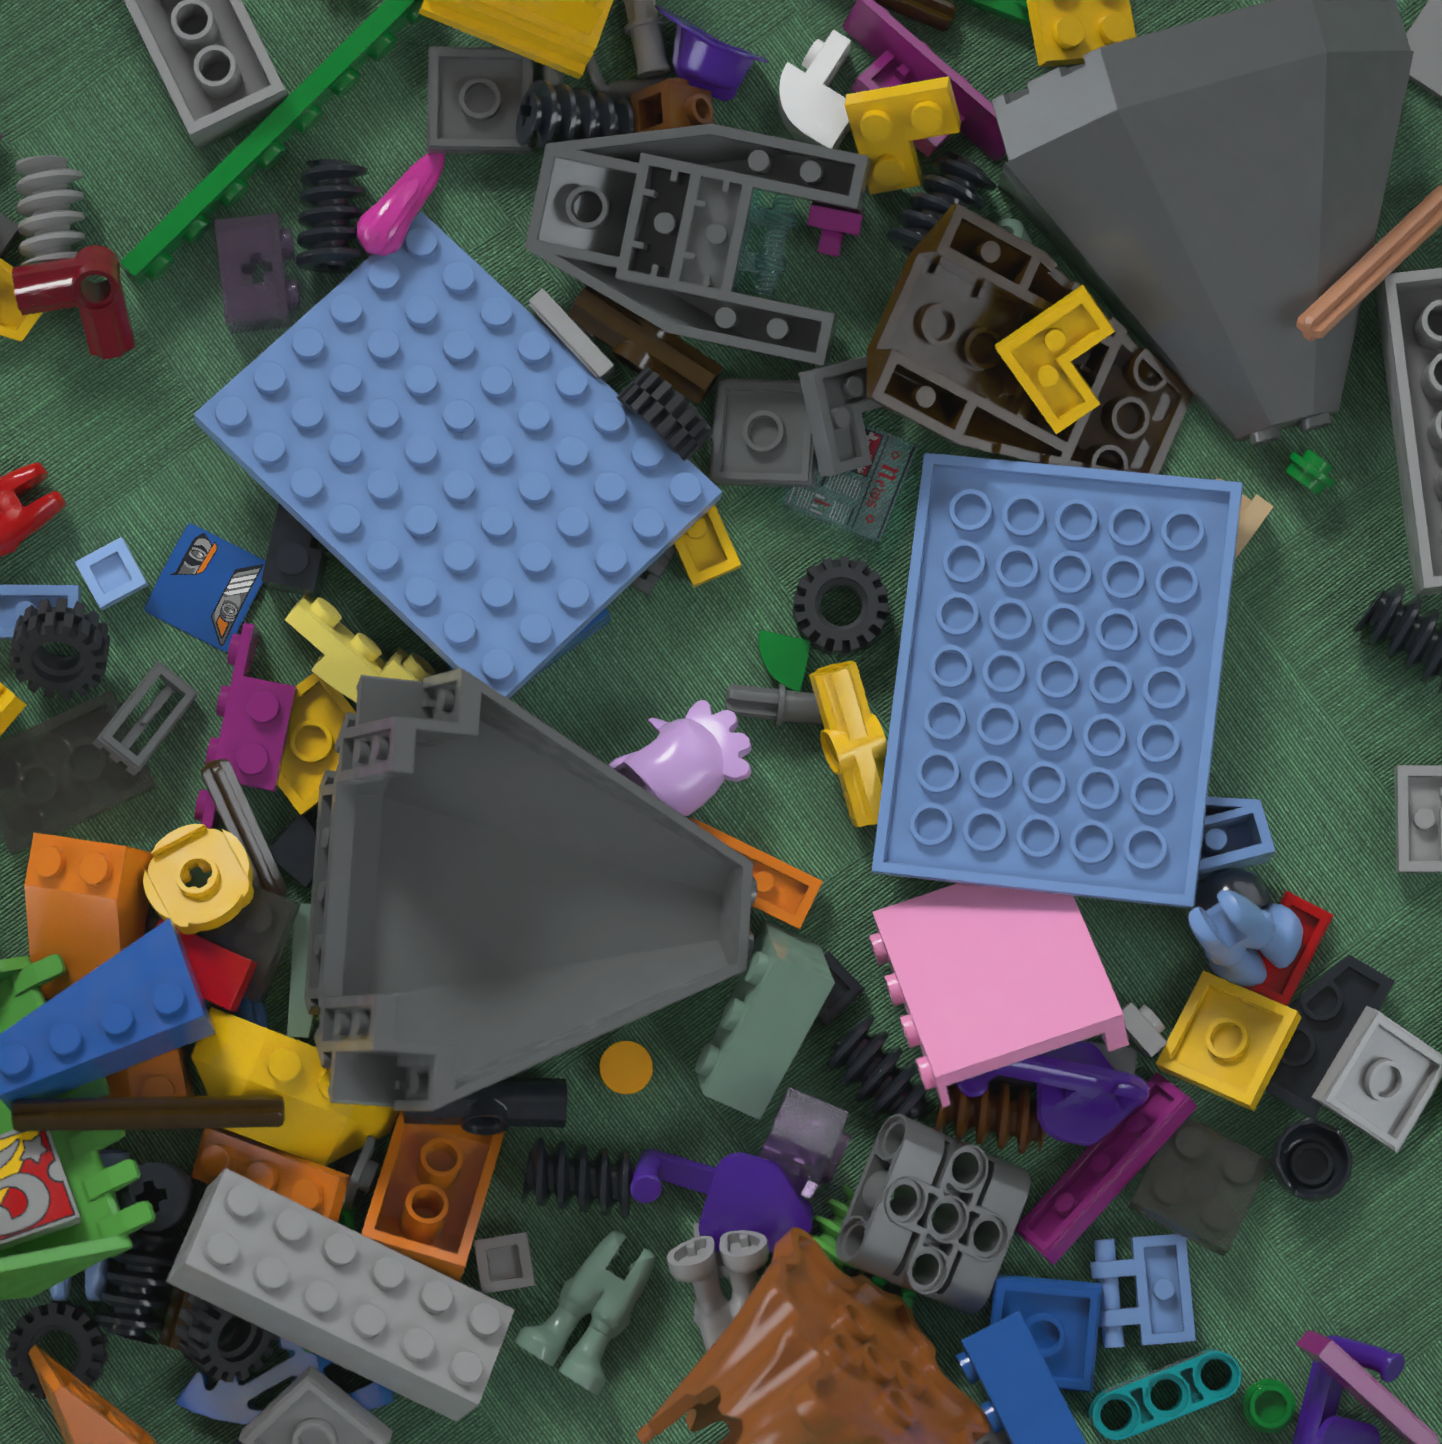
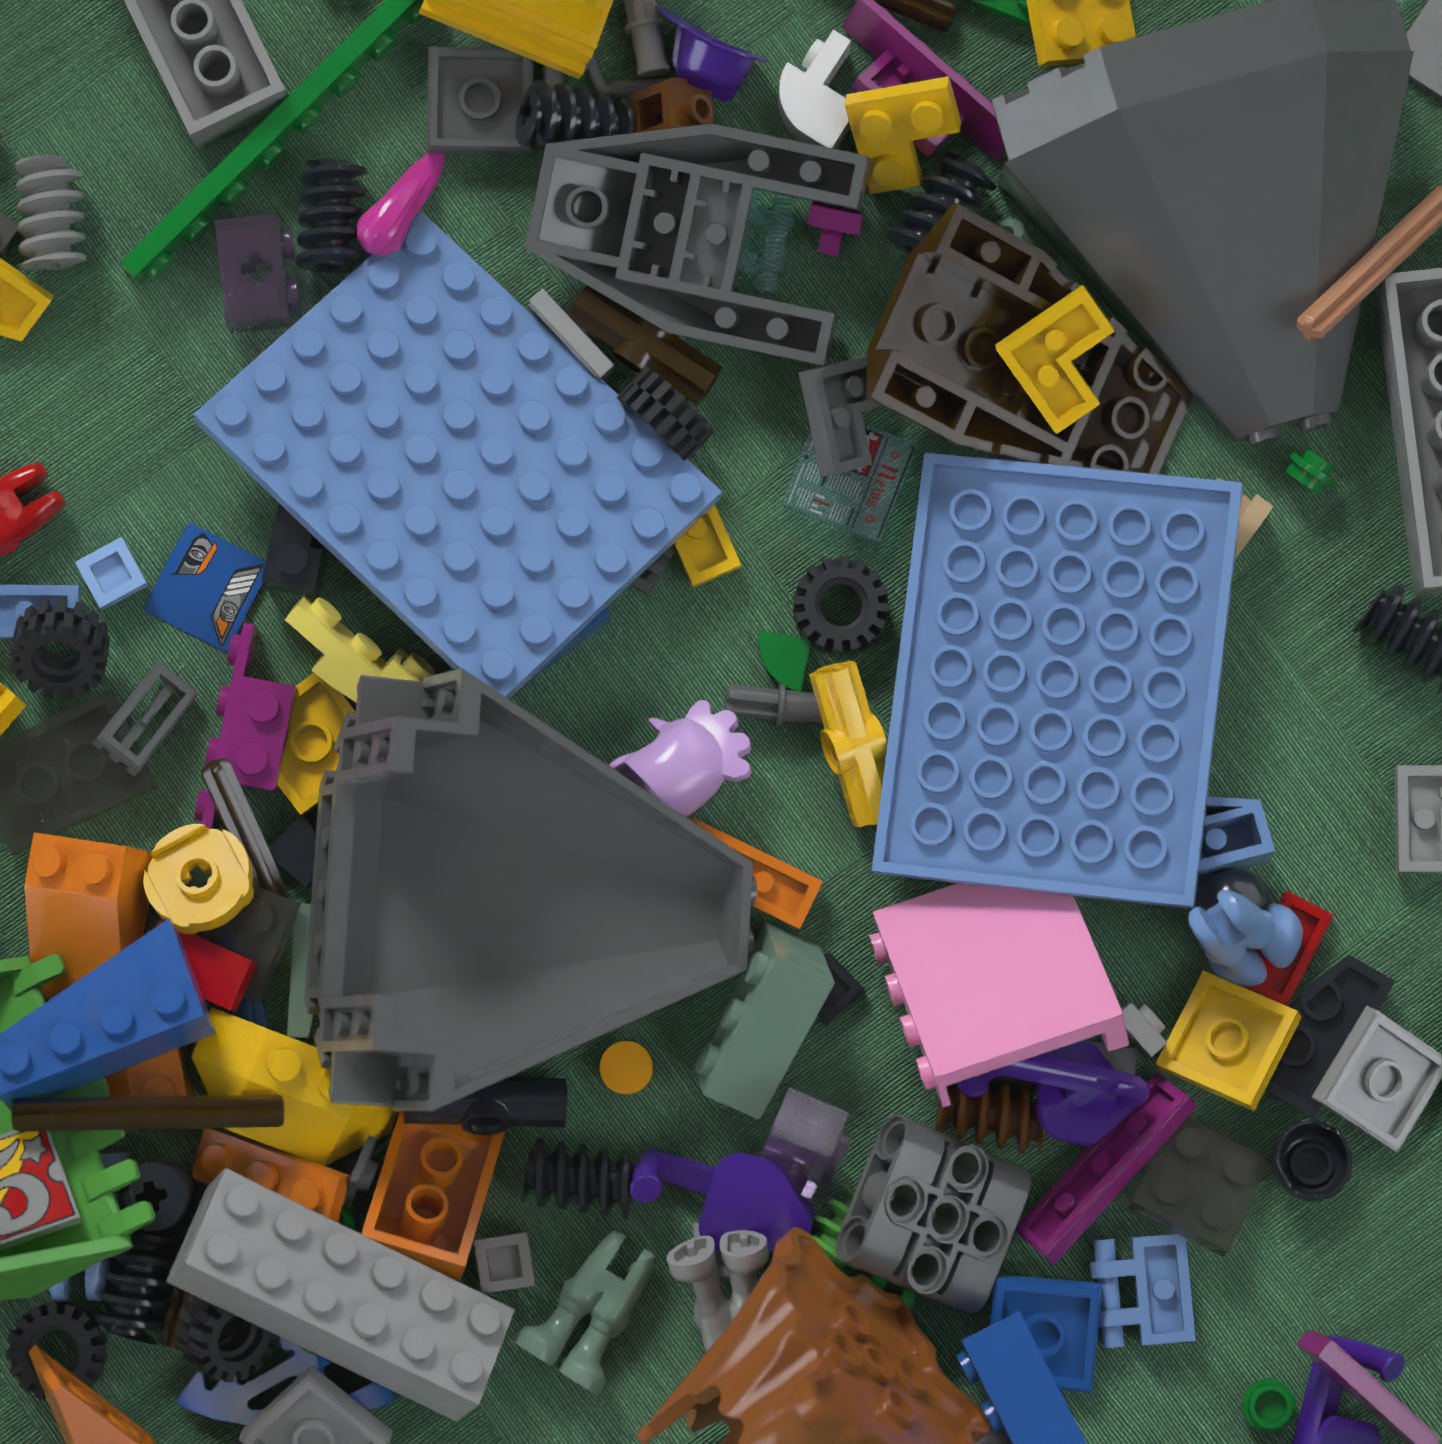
(64, 285): dark red piece -> none
(761, 435): dark grey plate -> none
(879, 1072): black piece -> none
(1190, 1398): teal beam -> none

